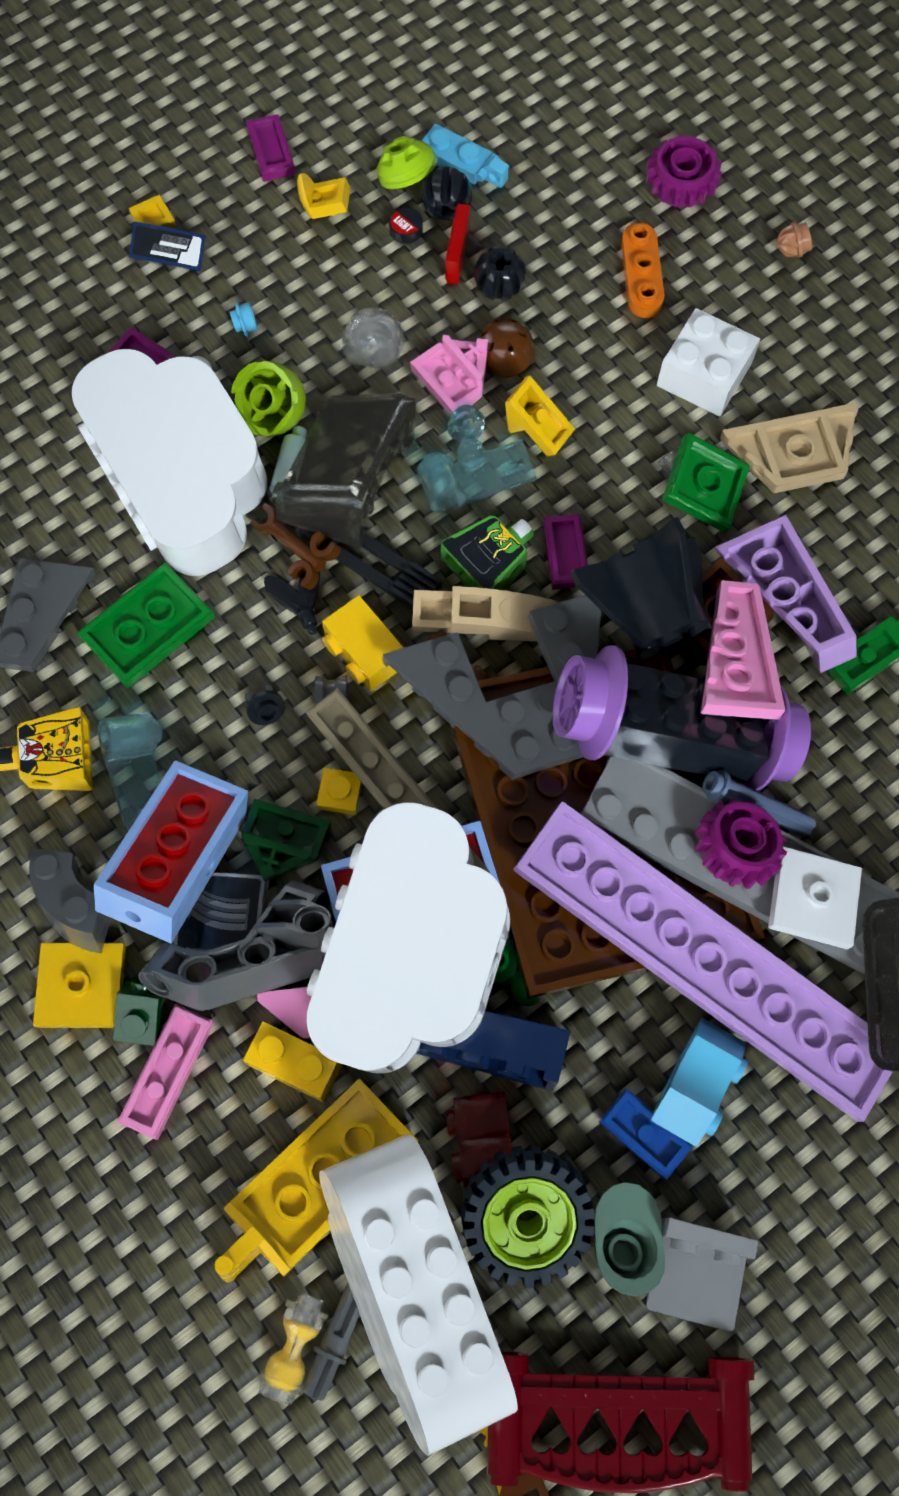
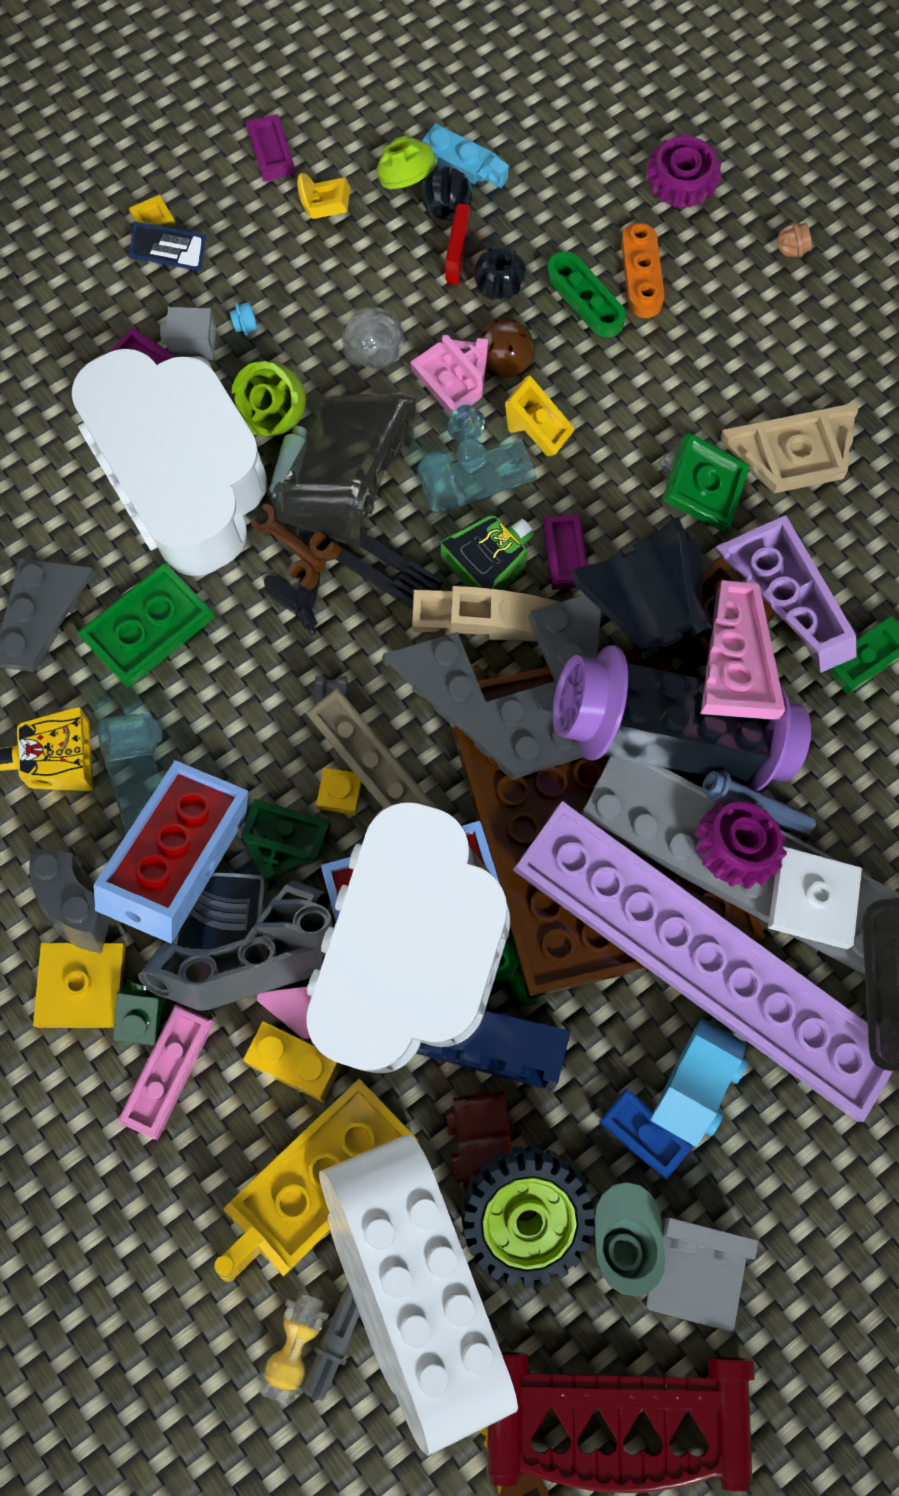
(189, 332): none -> light grey brick
(264, 706): black plate -> none
(361, 641): yellow brick -> none
(406, 225): tile -> none
(583, 283): none -> green plate
(707, 362): white brick -> none

